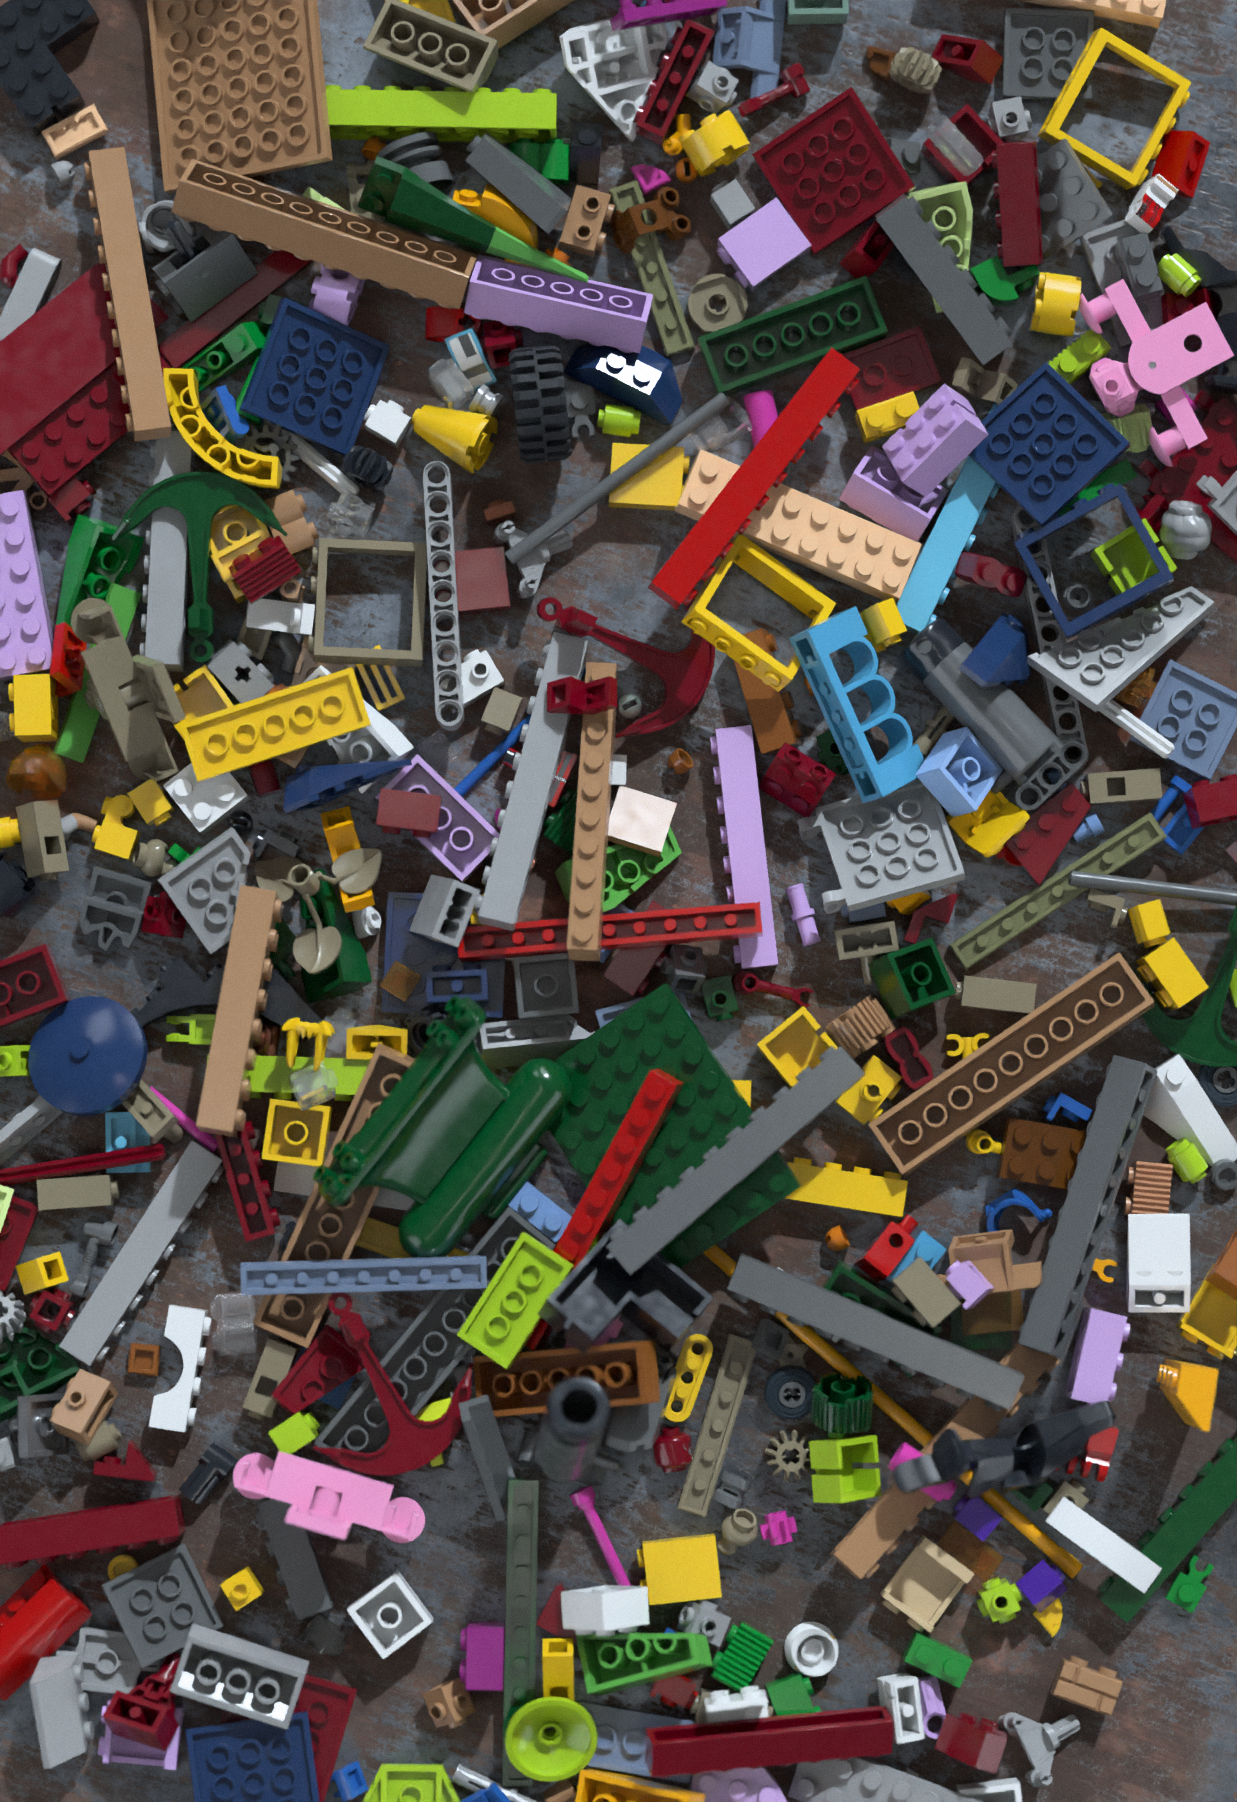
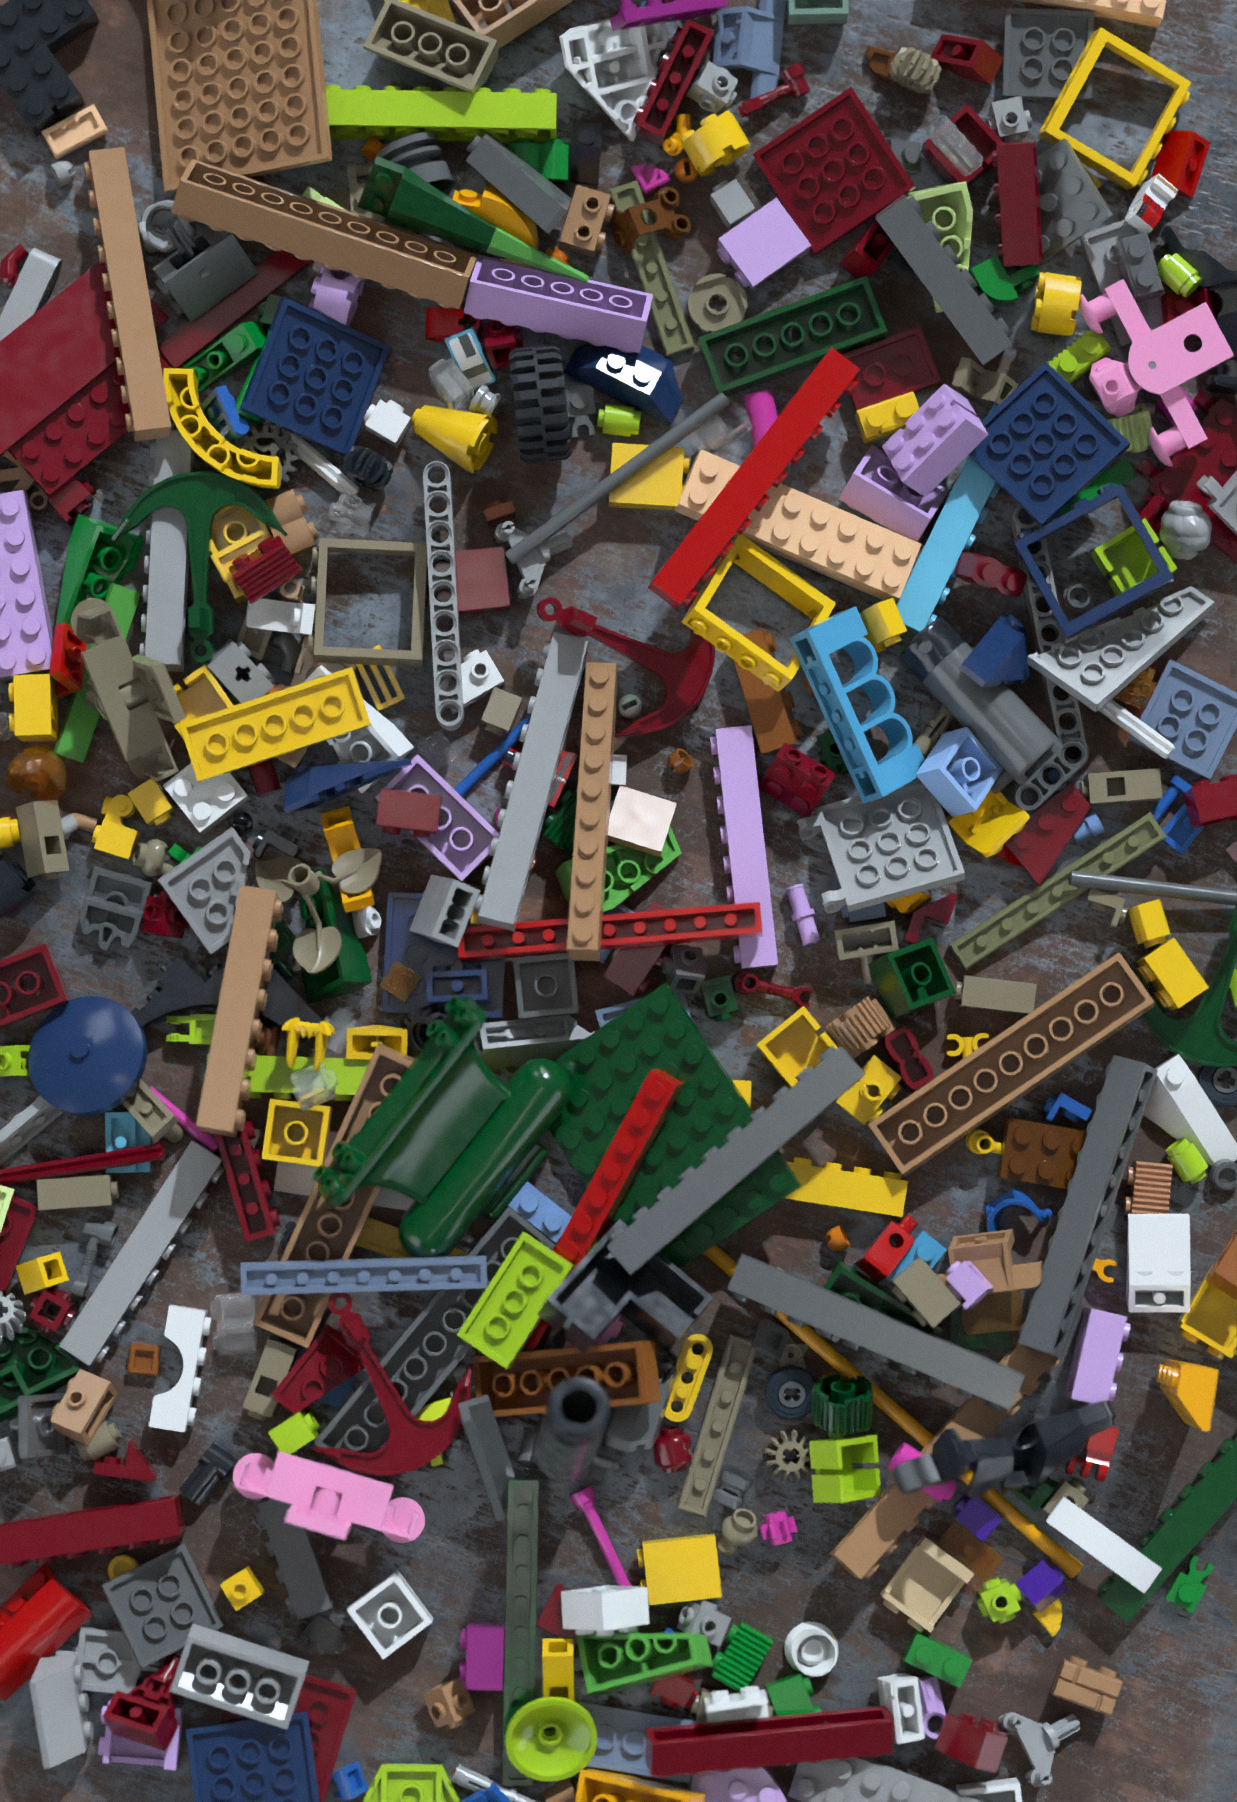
(577, 697): dark red slope -> none

